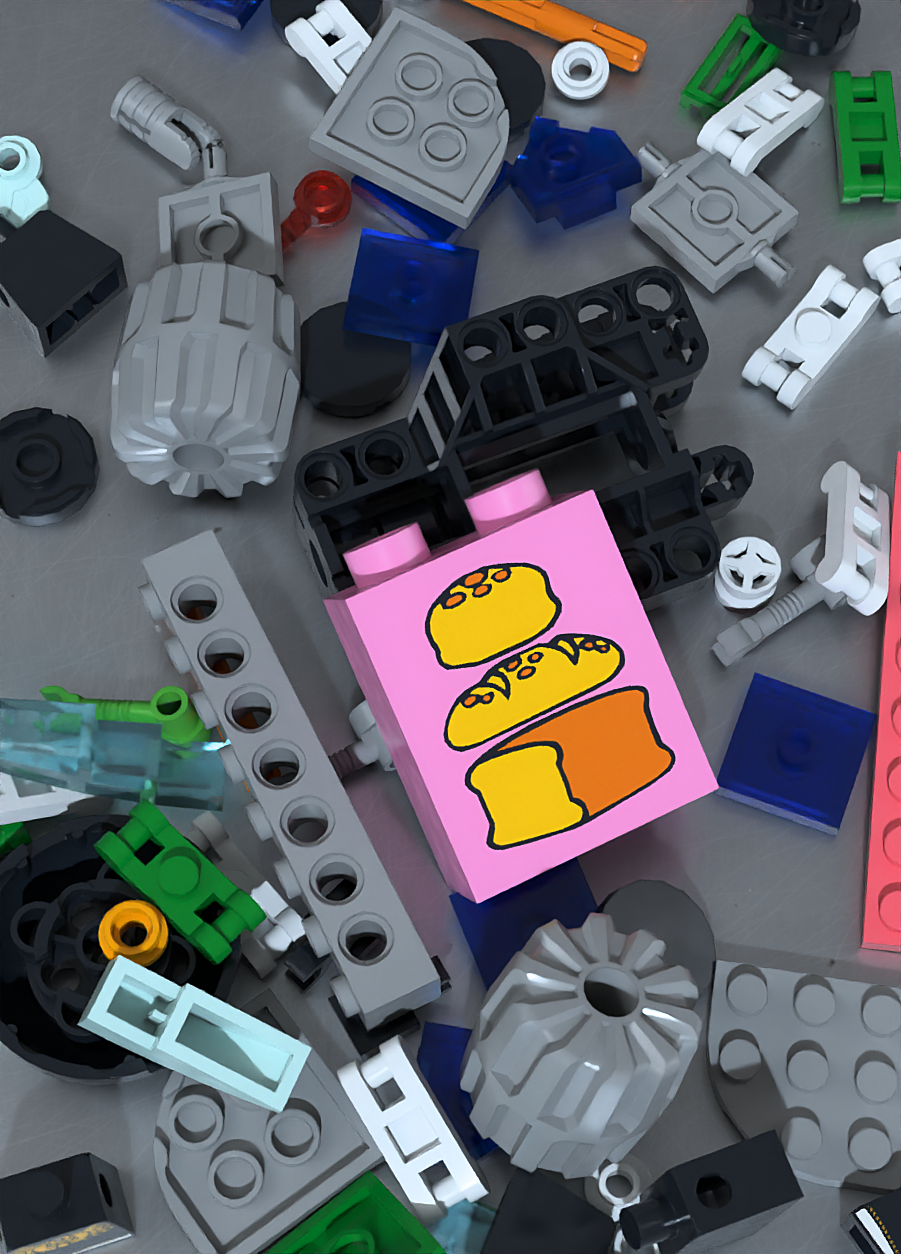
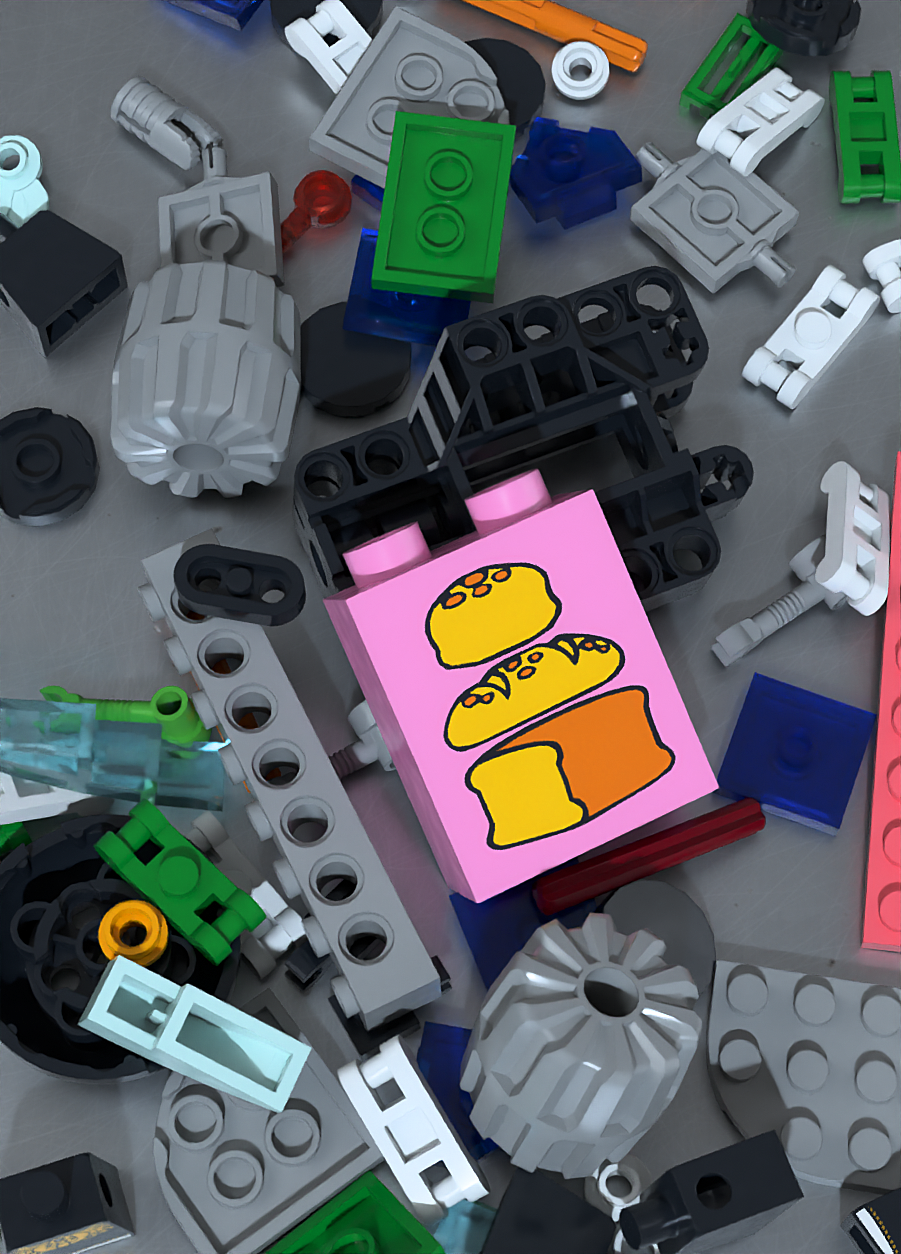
(243, 582): none -> black plate
(444, 207): none -> green plate
(647, 856): none -> dark red axle
(751, 560): white wheel -> none

